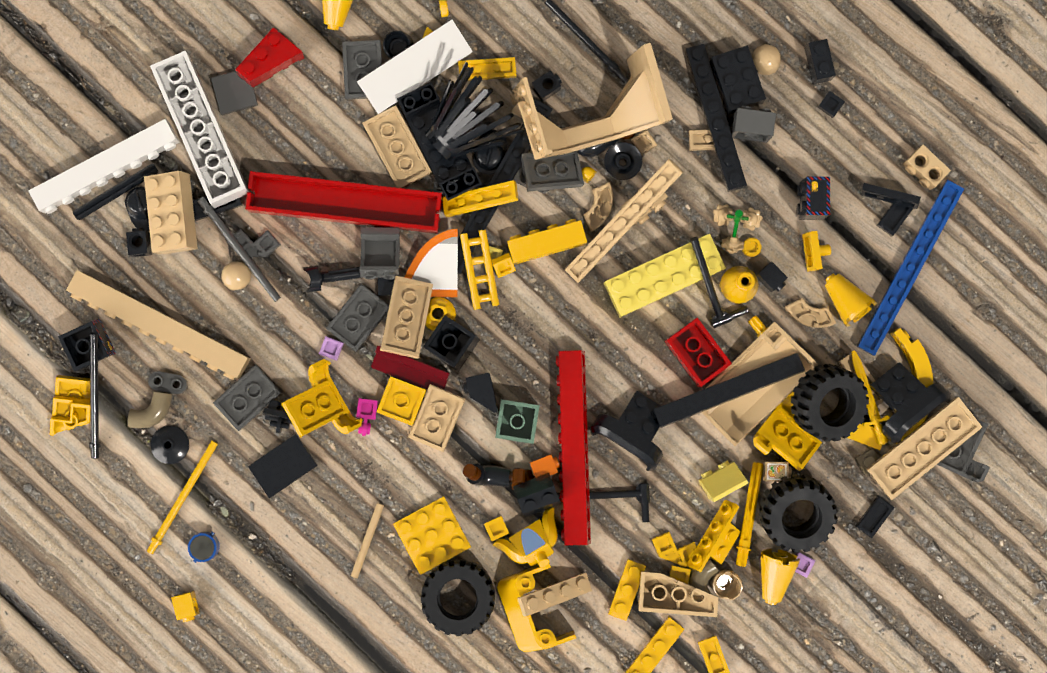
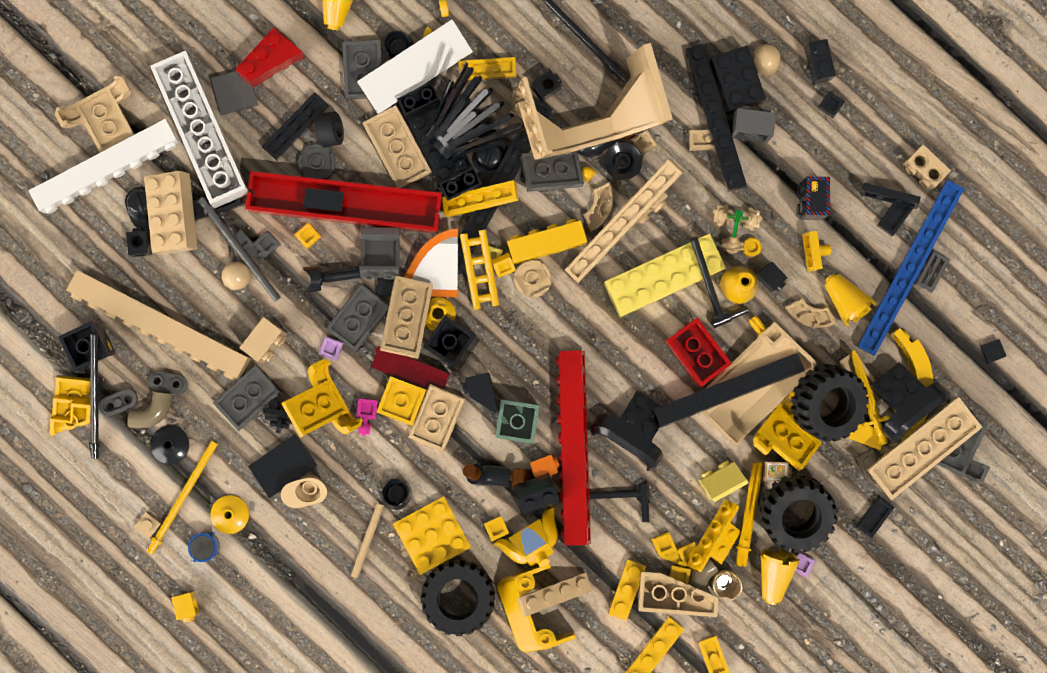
(100, 115): none -> tan piece
(114, 192): black axle -> none
(119, 402): none -> dark grey plate
(148, 525): none -> tan plate
(239, 512): none -> yellow dish
(264, 341): none -> tan brick
(295, 126): none -> black plate
(304, 492): none -> tan piece
(307, 235): none -> yellow tile
(317, 162): none -> dark grey tile
(323, 200): none -> black tile
(329, 129): none -> black tyre
(396, 494): none -> black hair
(532, 279): none -> tan tile
(939, 257): none -> dark grey tile
(993, 351): none -> black tile

